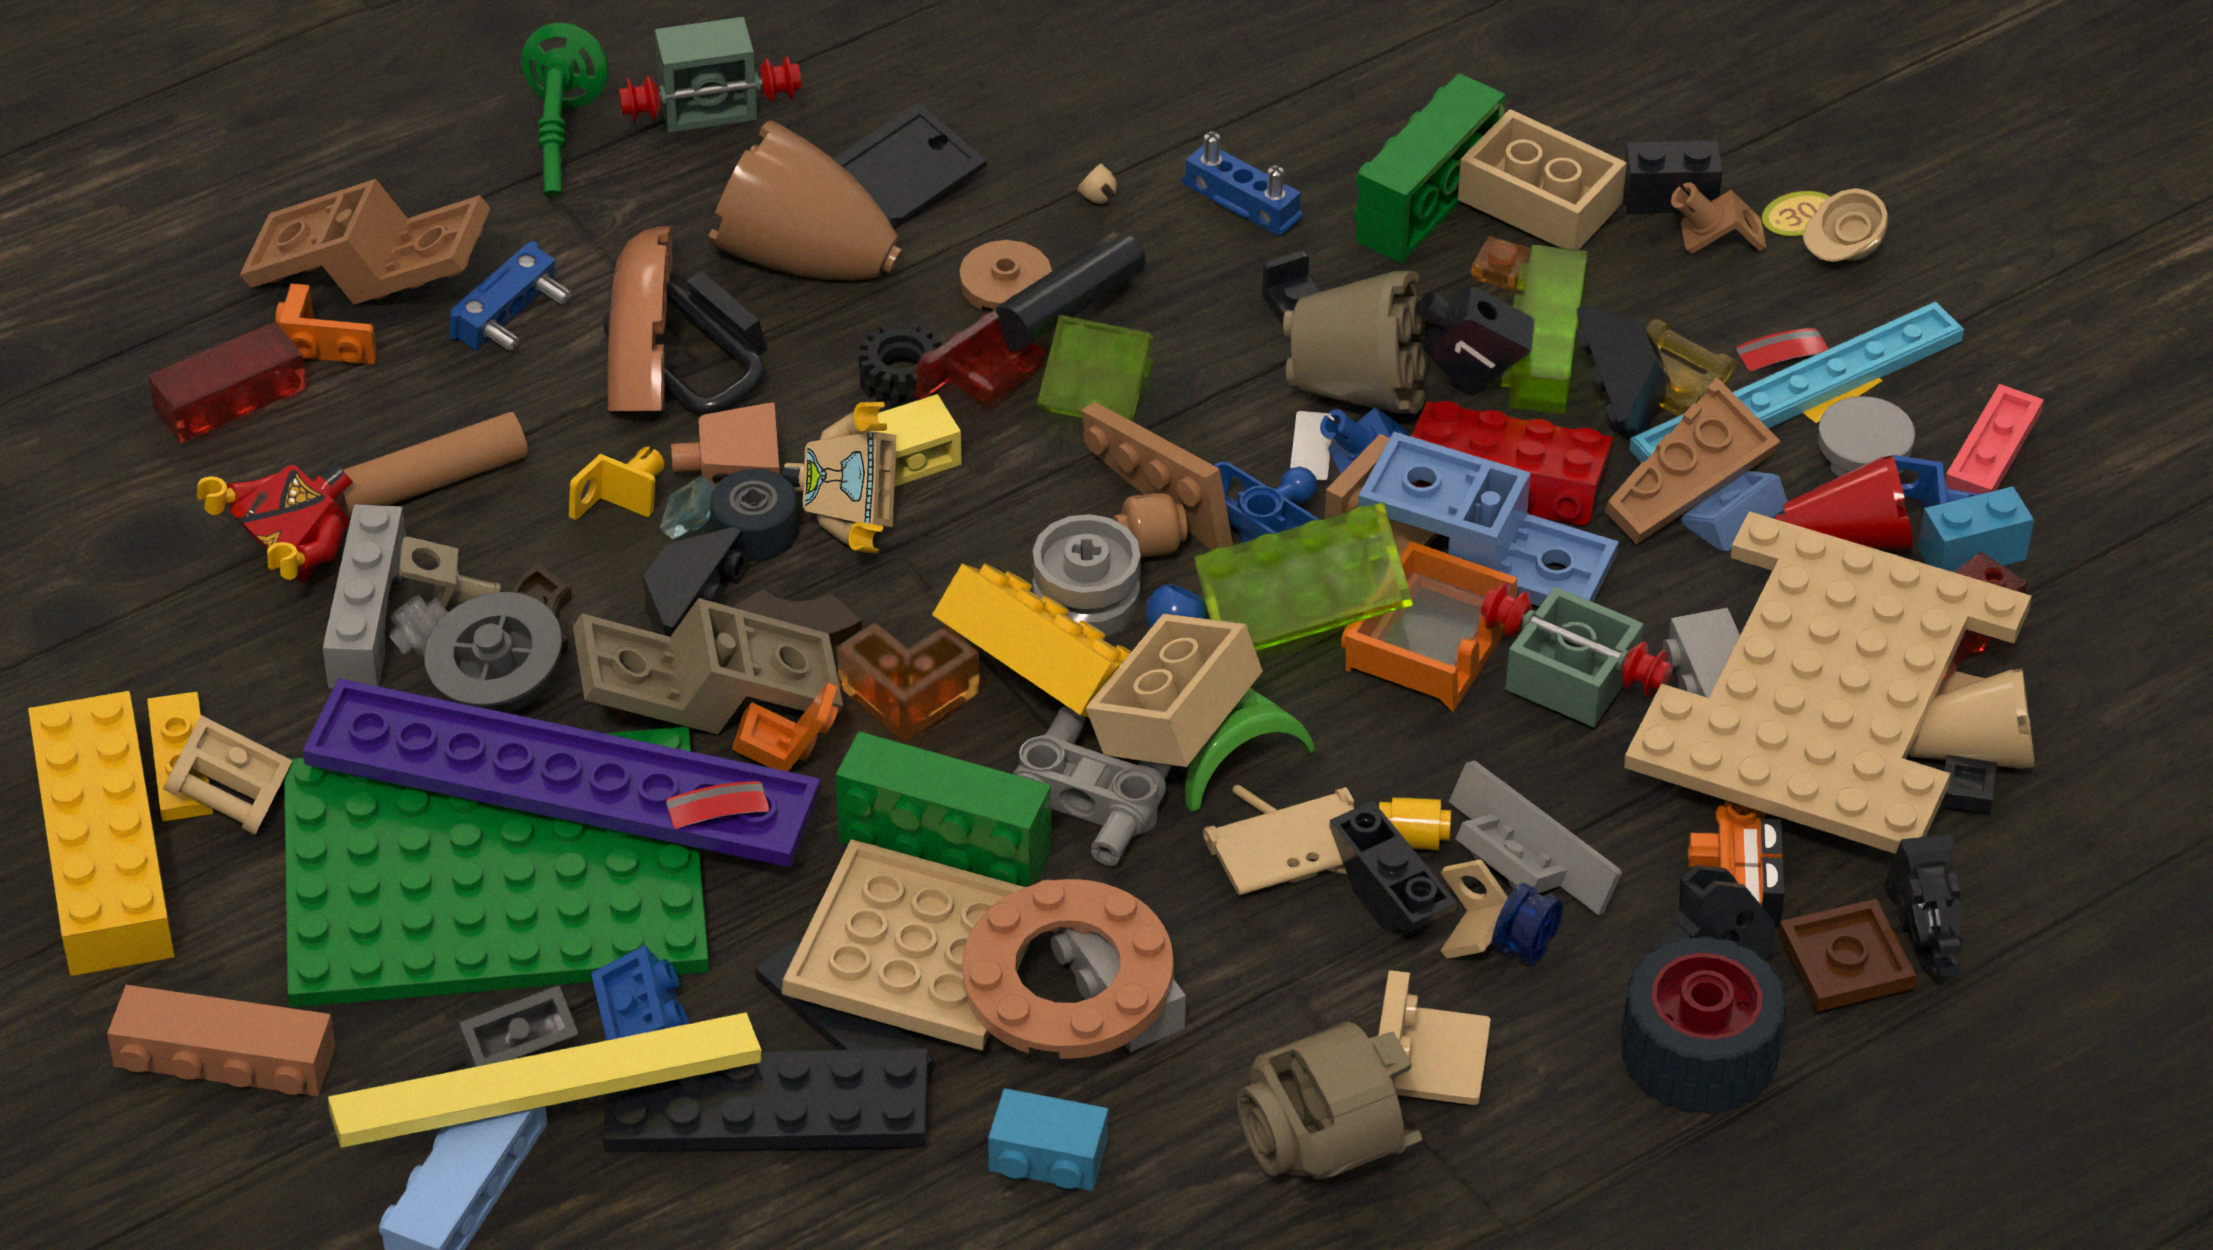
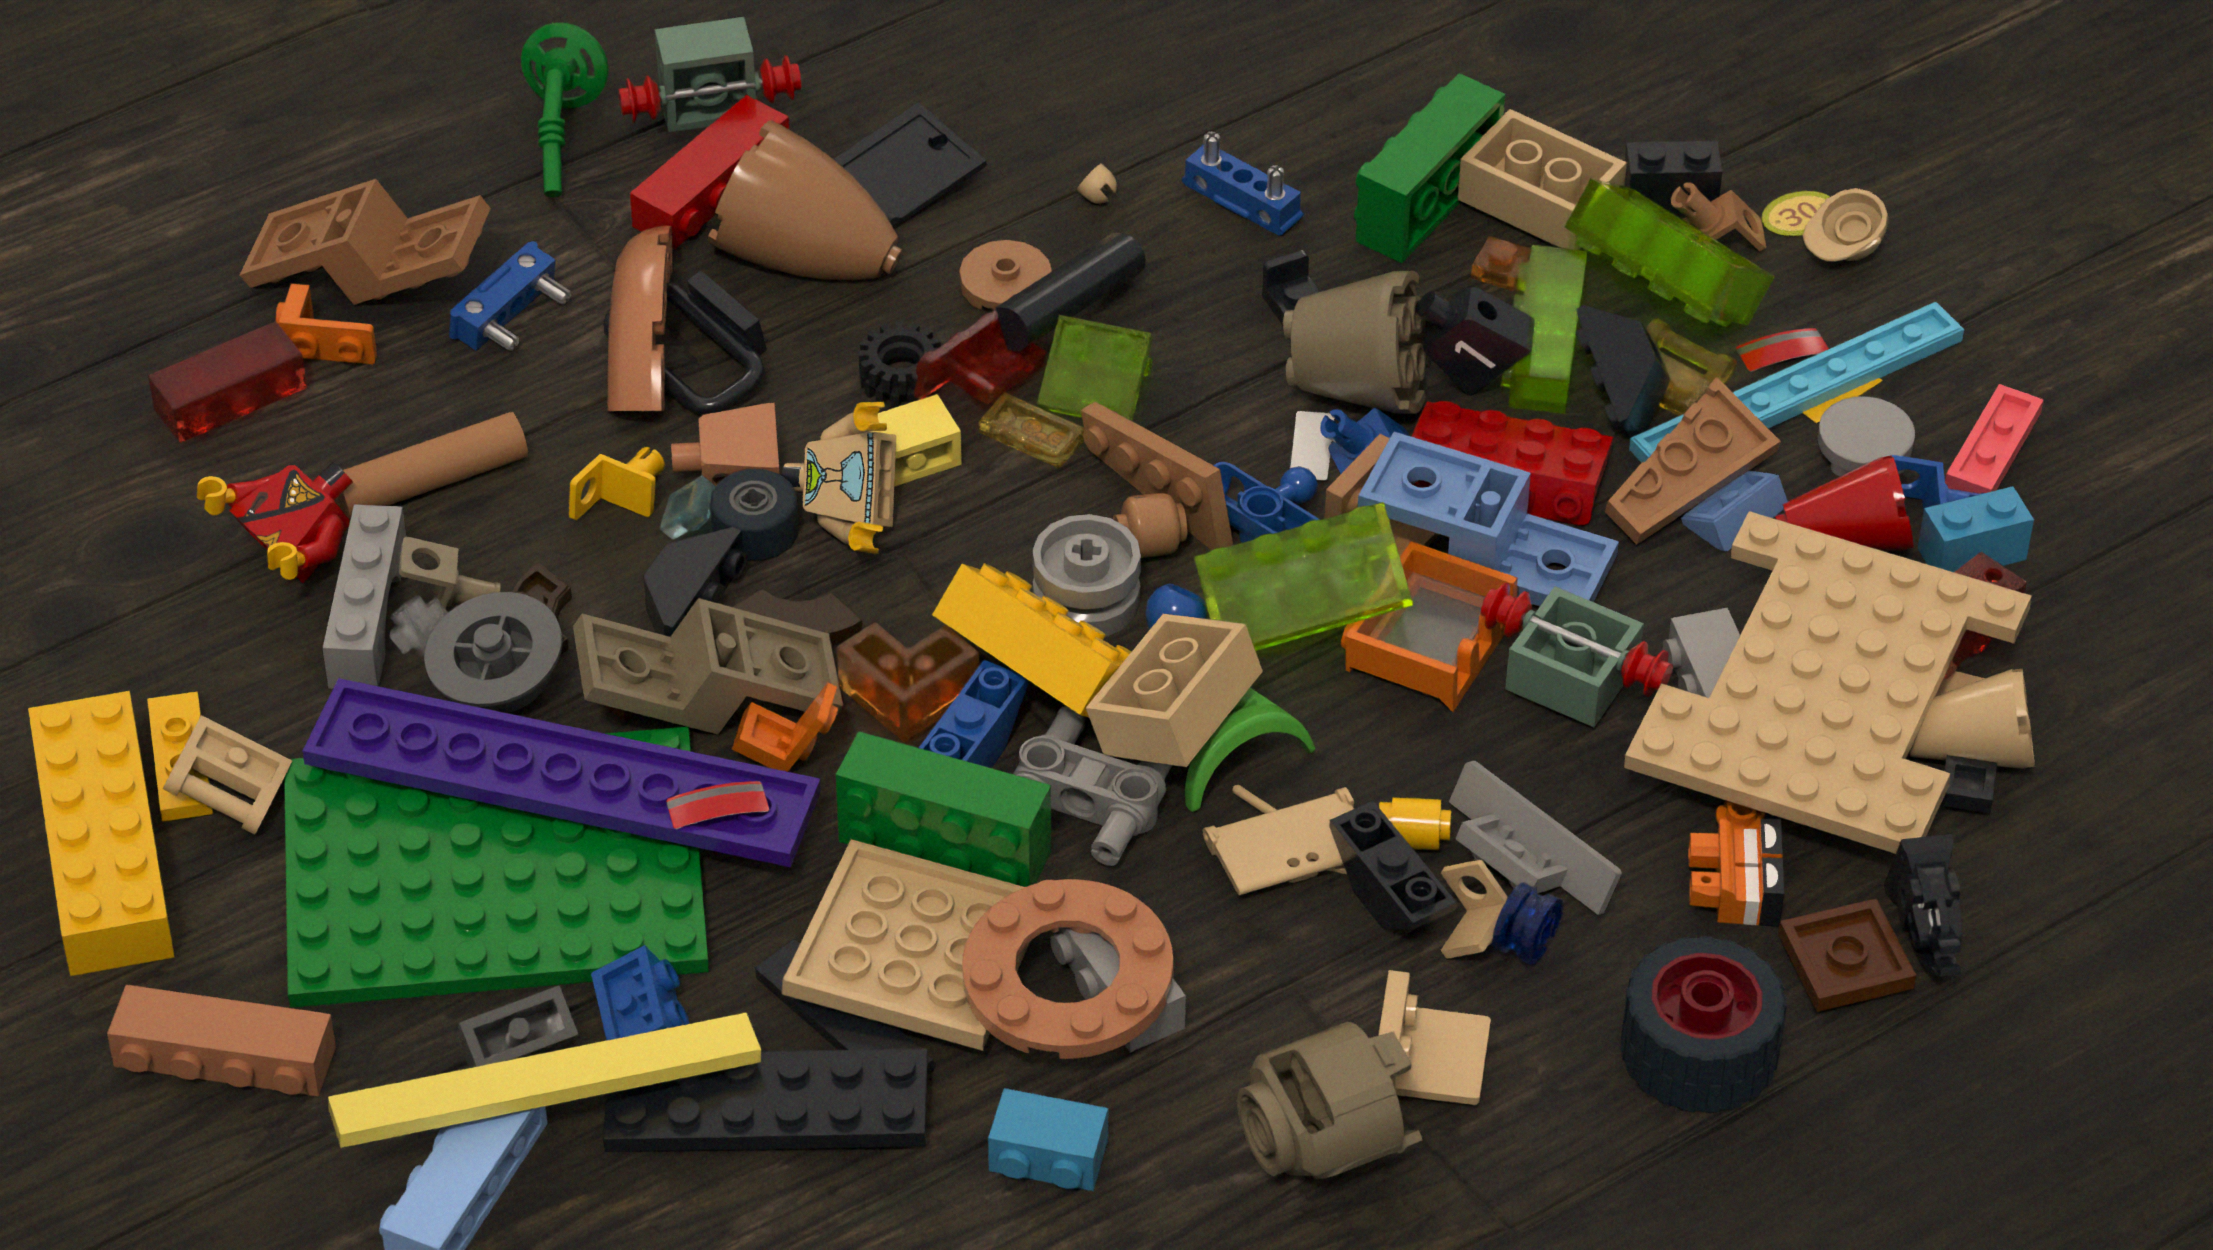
(693, 180): none -> red brick
(980, 717): none -> blue slope
(1031, 430): none -> clear yellow tile
(1668, 253): none -> clear neon green brick
(1722, 909): black hinge -> none

